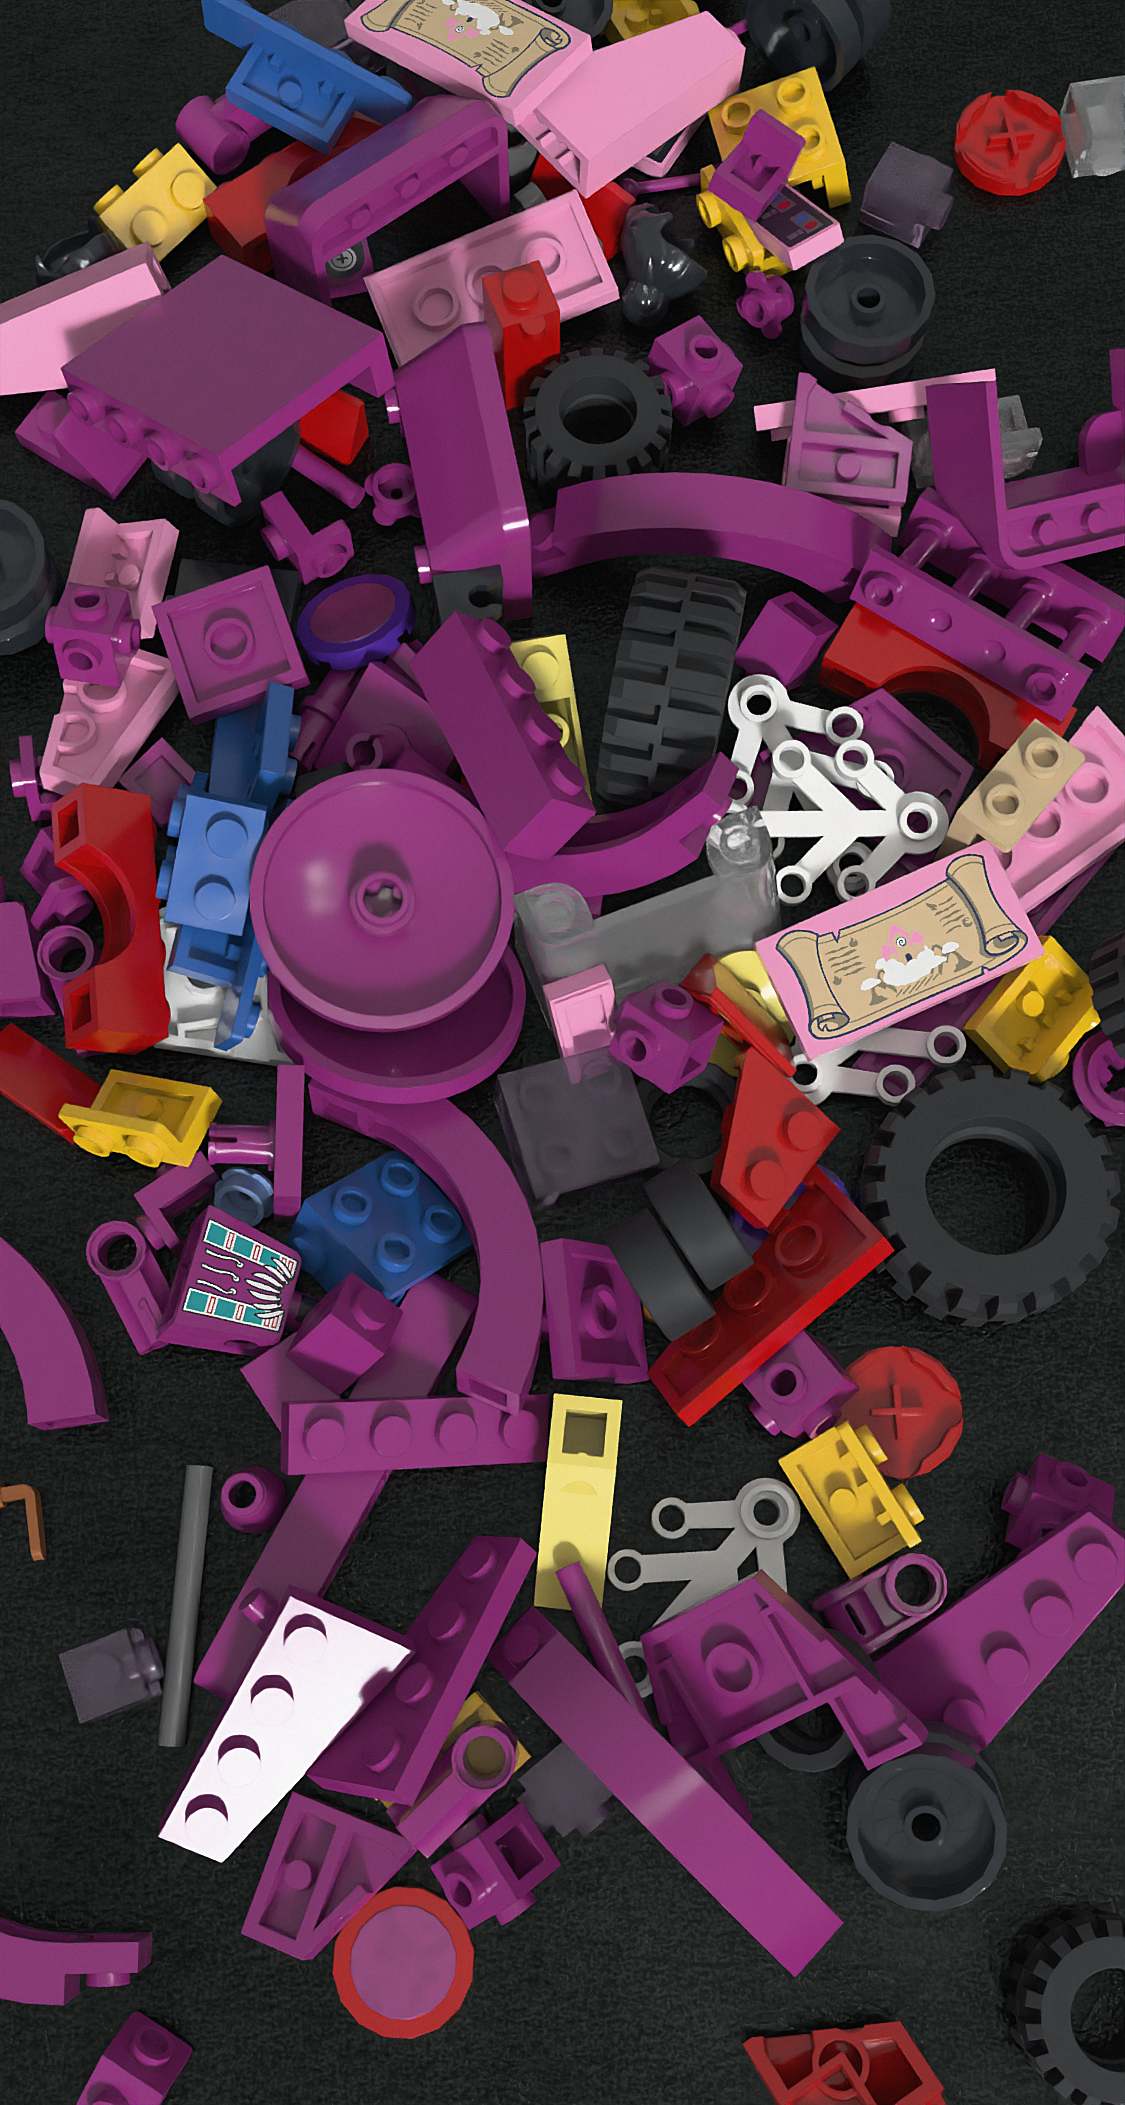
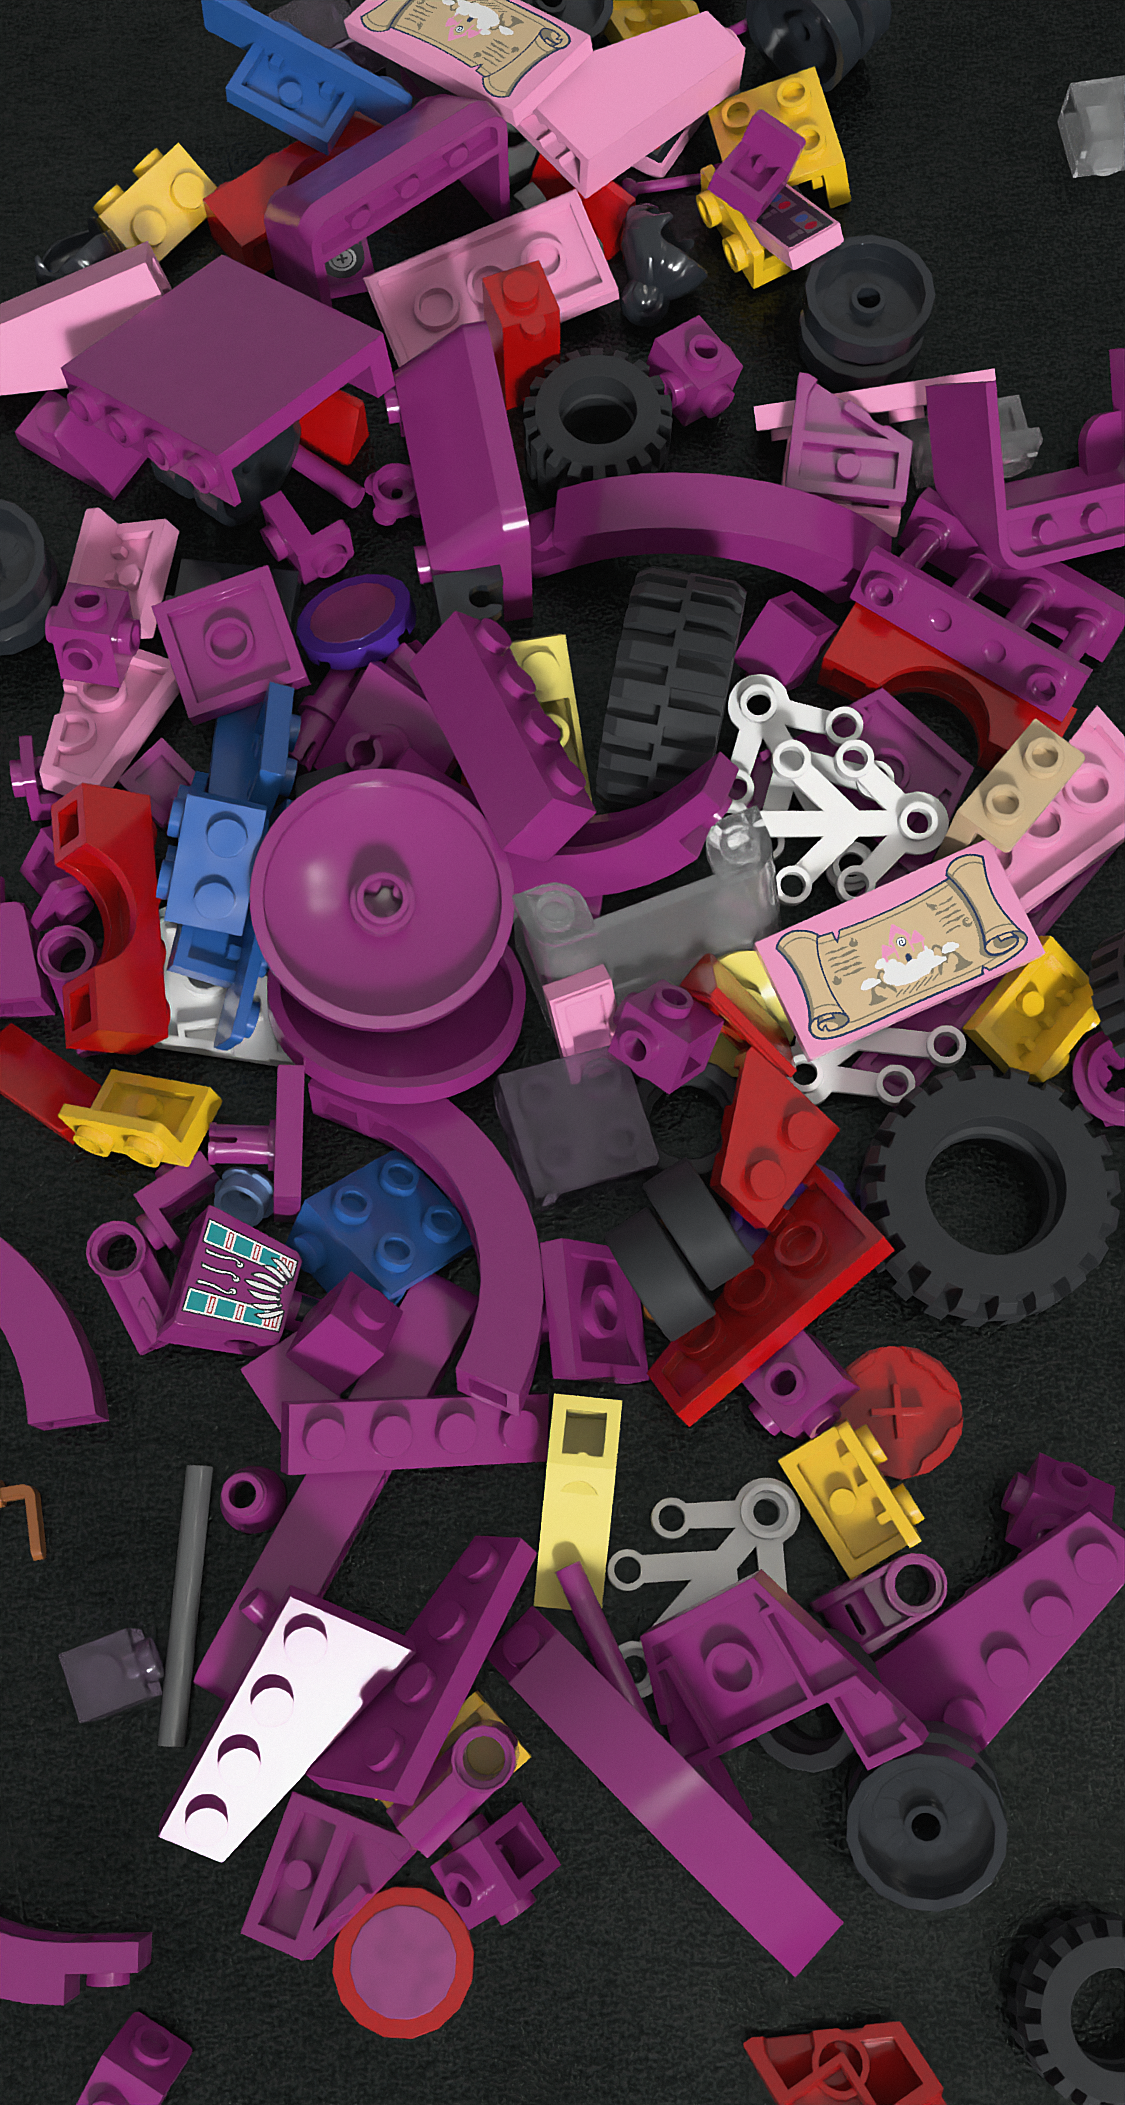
(218, 132): magenta piece -> none
(564, 1793): clear purple brick -> none
(766, 302): magenta plate -> none
(907, 195): clear purple brick -> none
(1009, 143): red tile -> none

